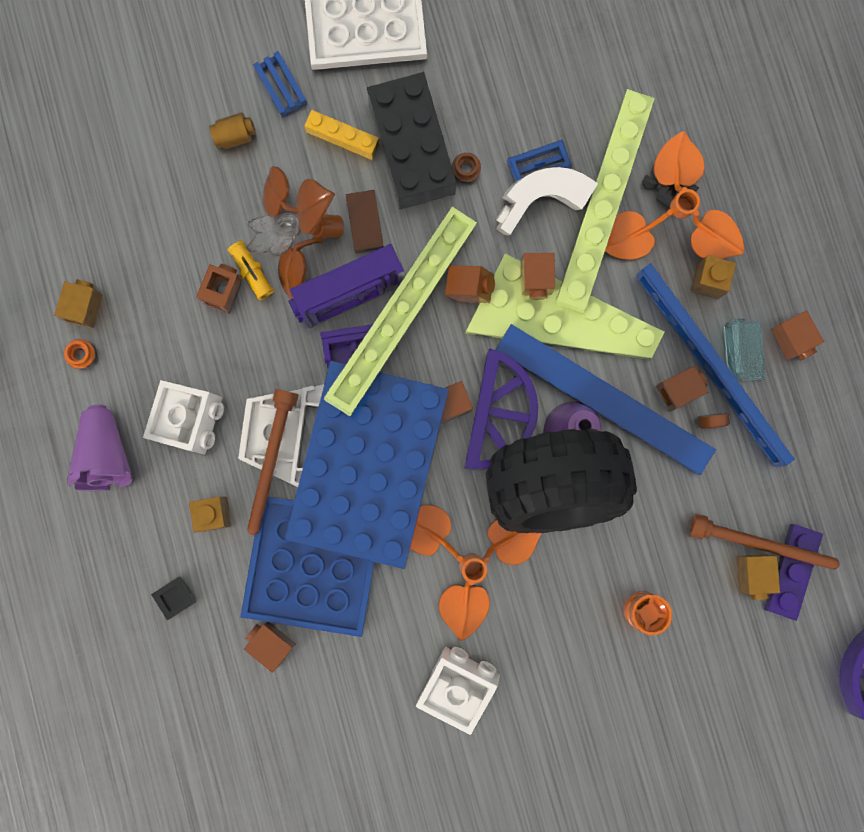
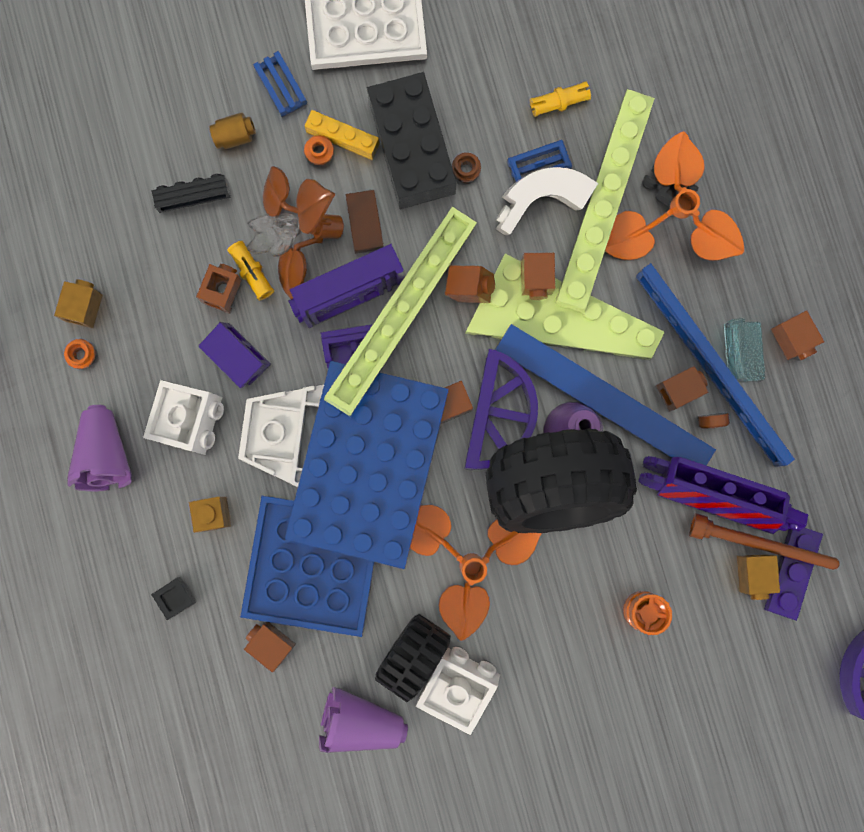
(191, 193): none -> black piece
(234, 354): none -> dark purple hinge
(284, 402): dark orange piece -> none
(319, 158): none -> orange plate
(358, 725): none -> medium lavender cone
(413, 658): none -> black tyre
(560, 99): none -> yellow pin
(713, 277): pearl gold brick -> none
(722, 494): none -> dark purple hinge

